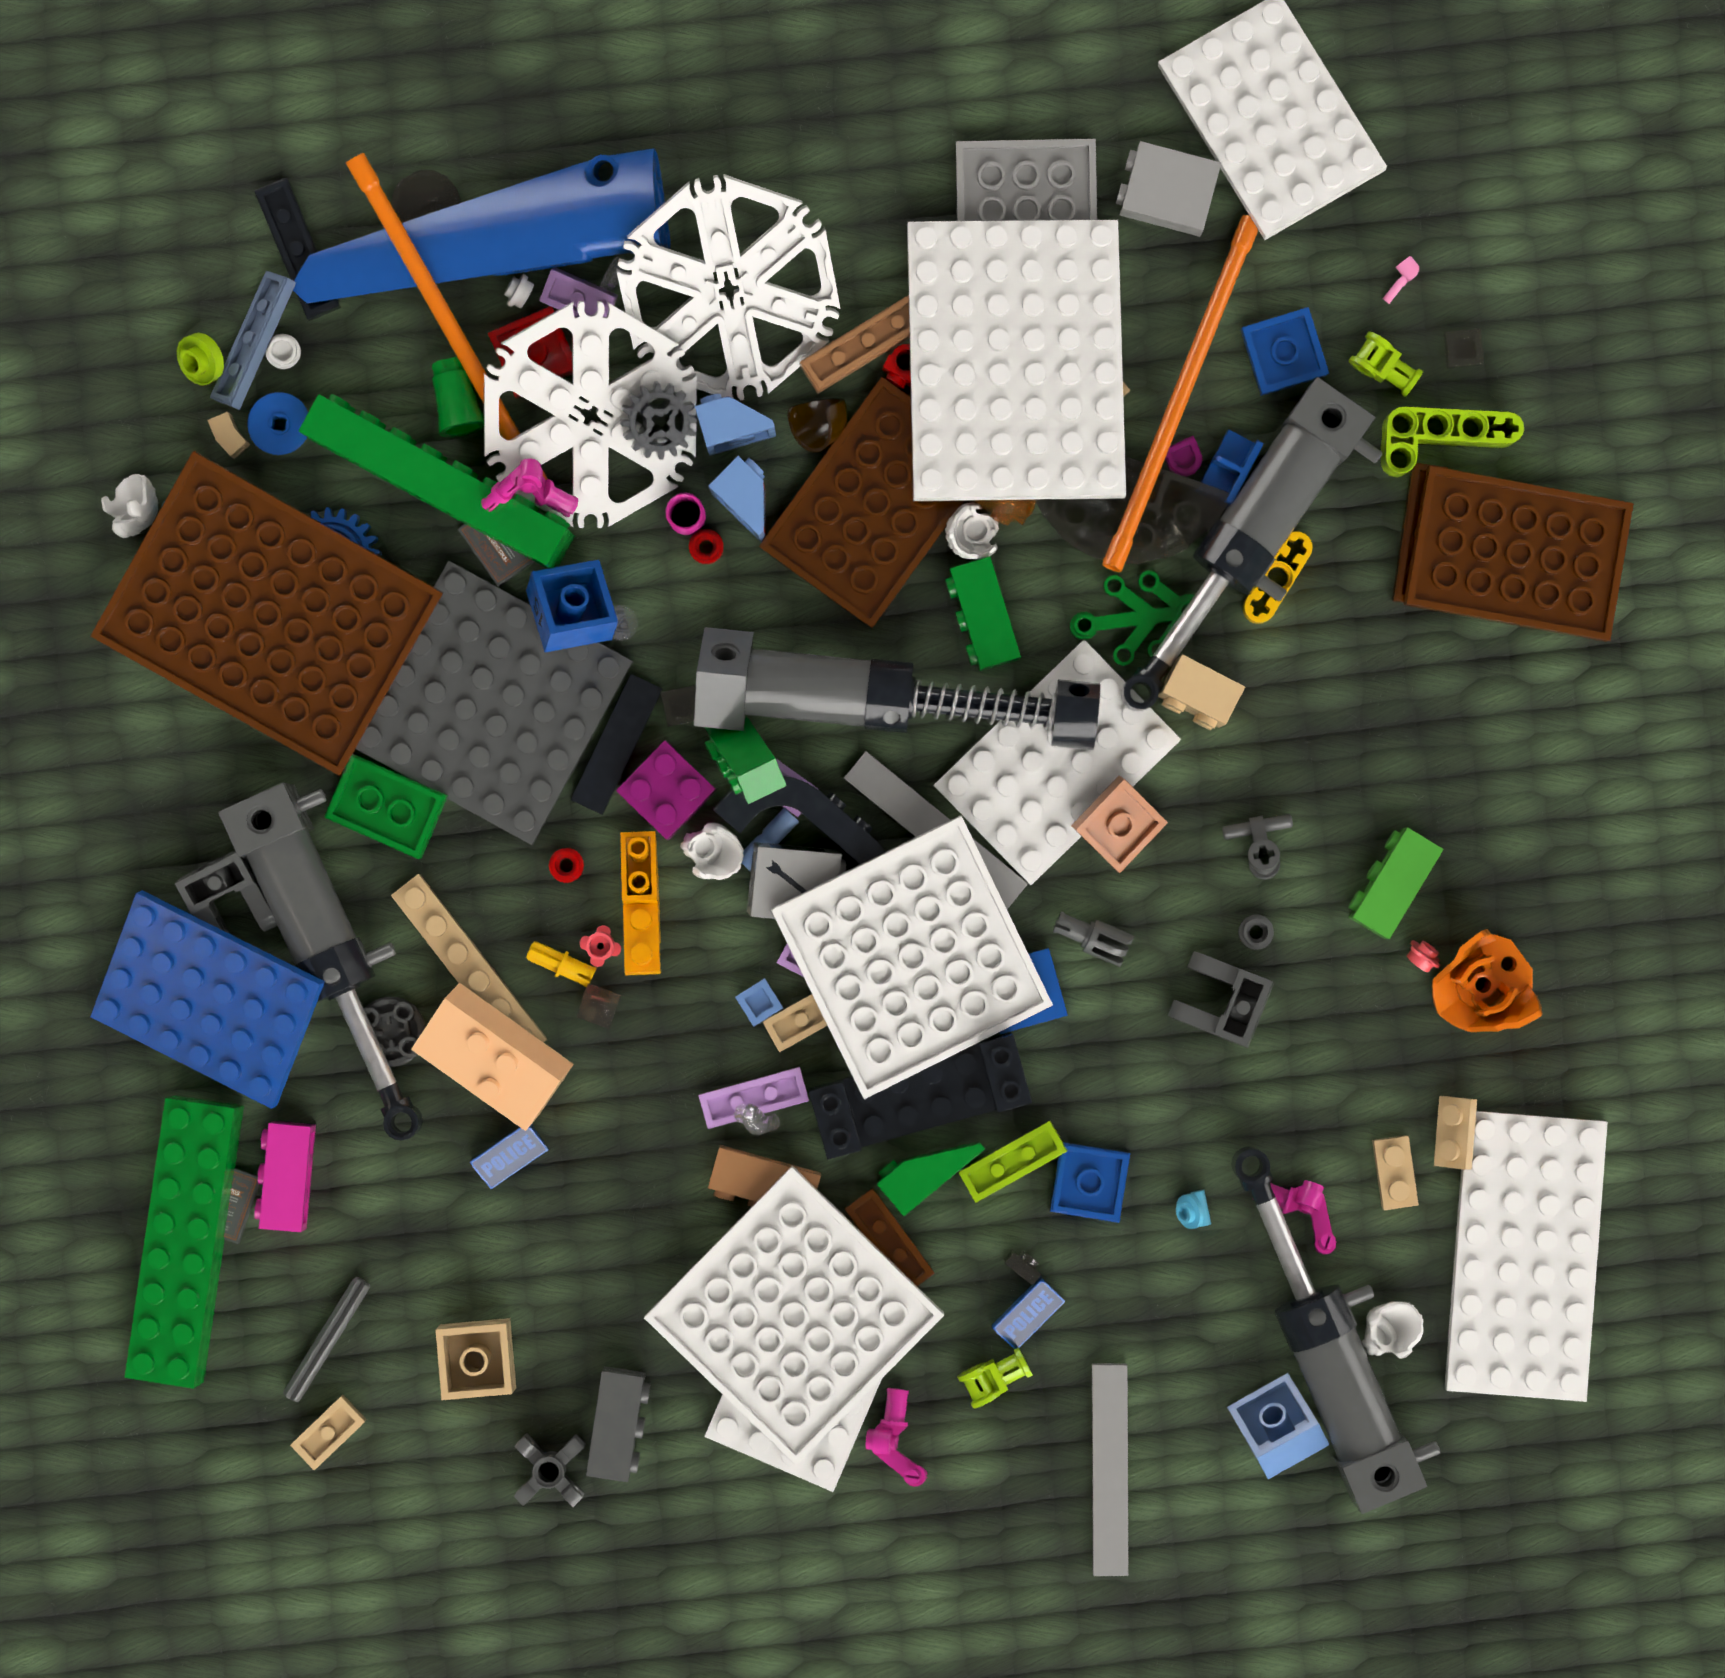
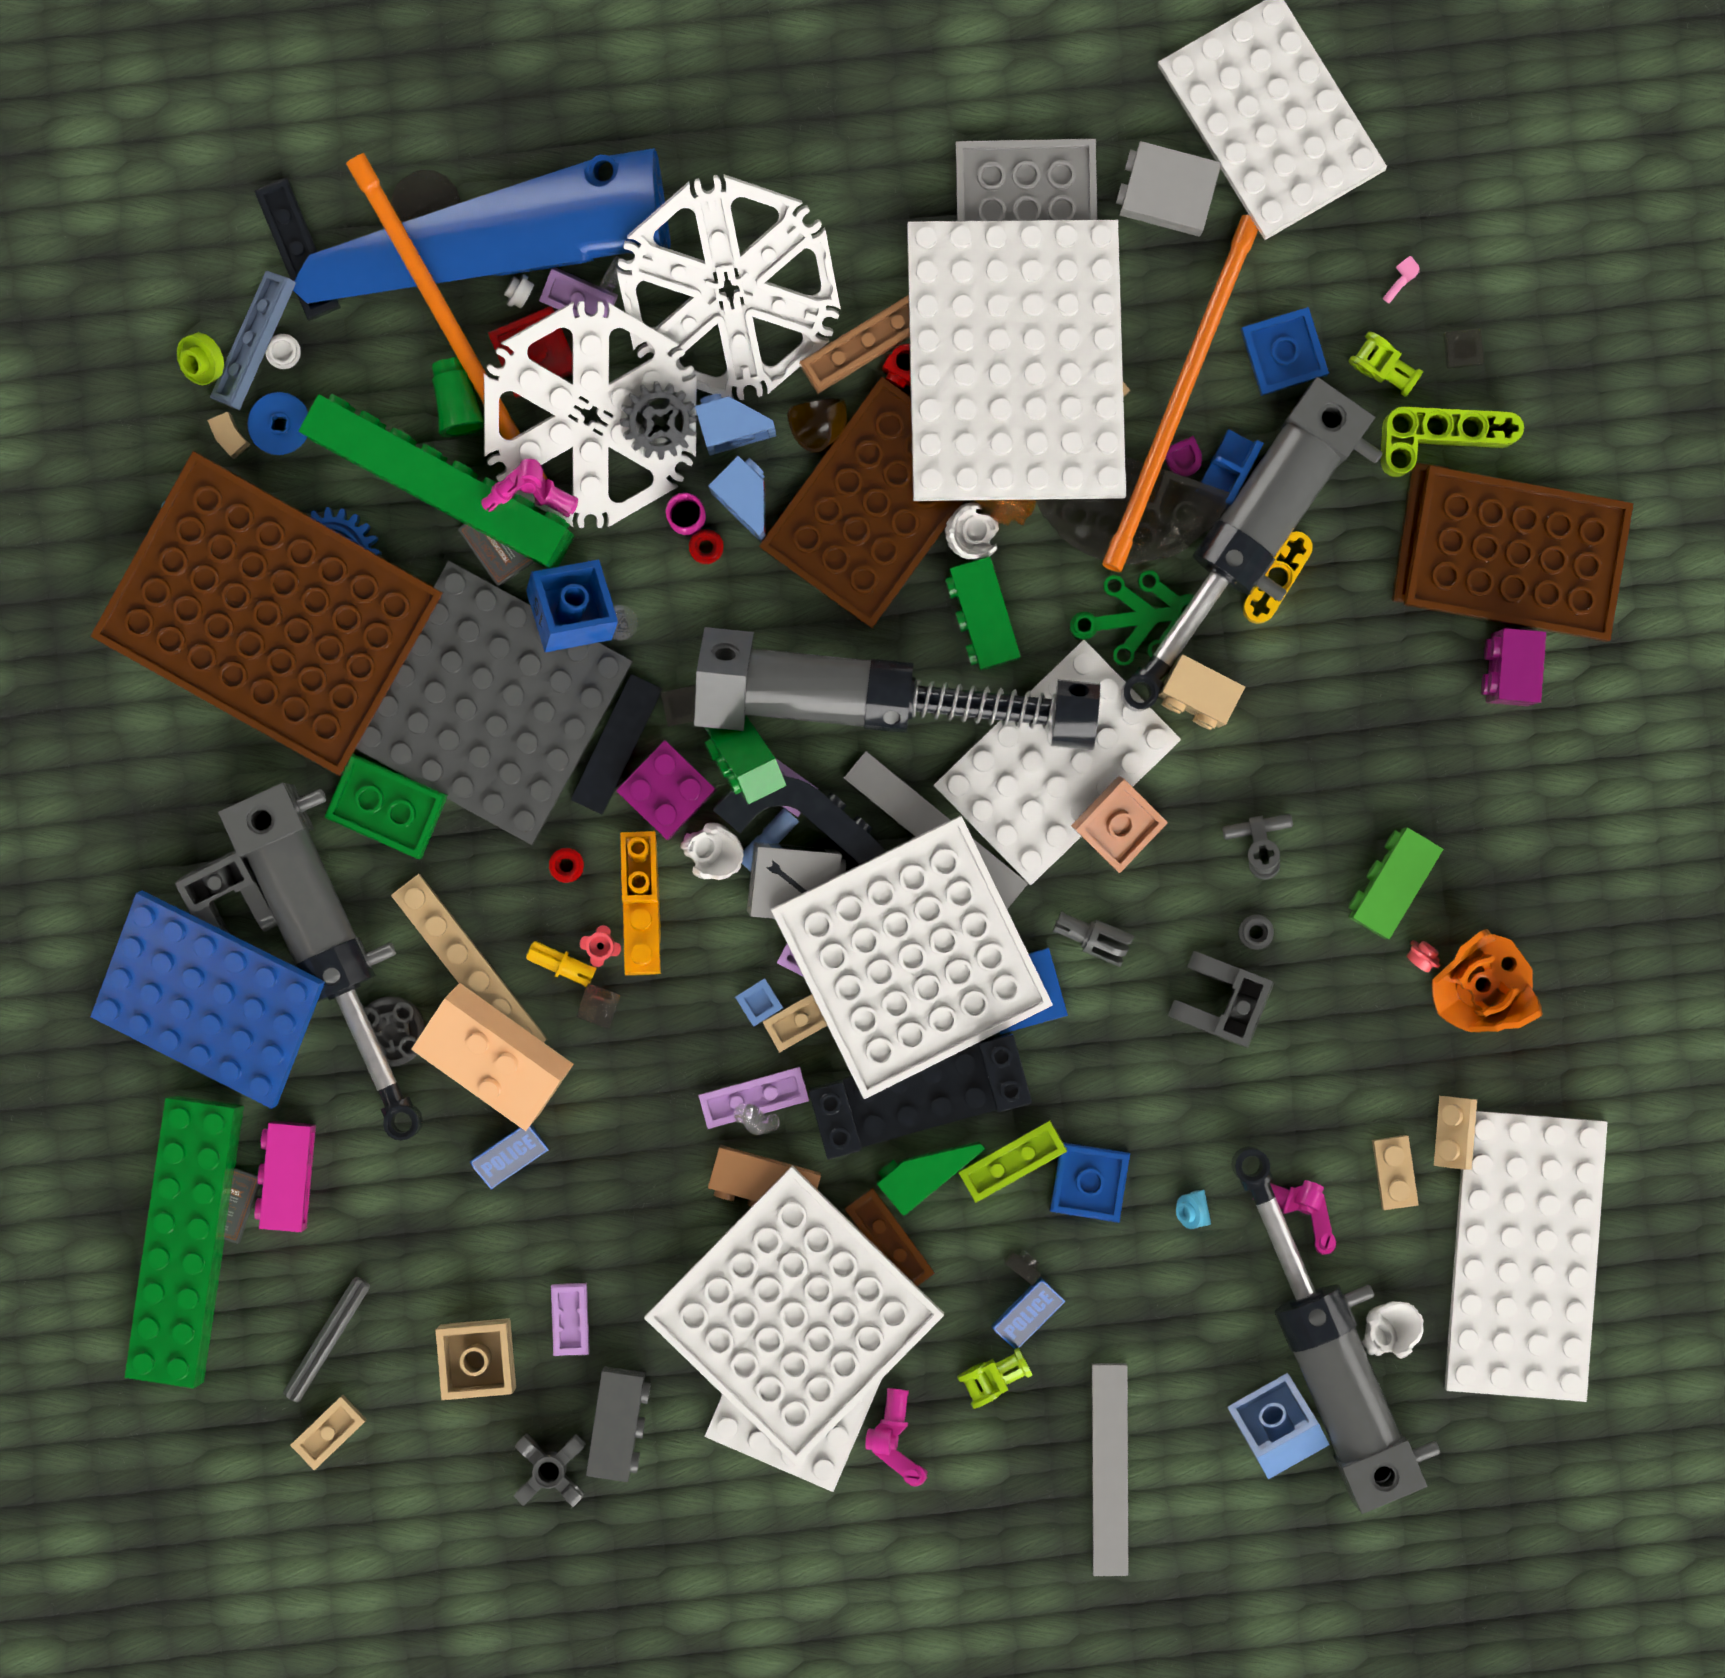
(133, 506): white hair -> none
(570, 1319): none -> lavender plate
(1514, 667): none -> magenta brick

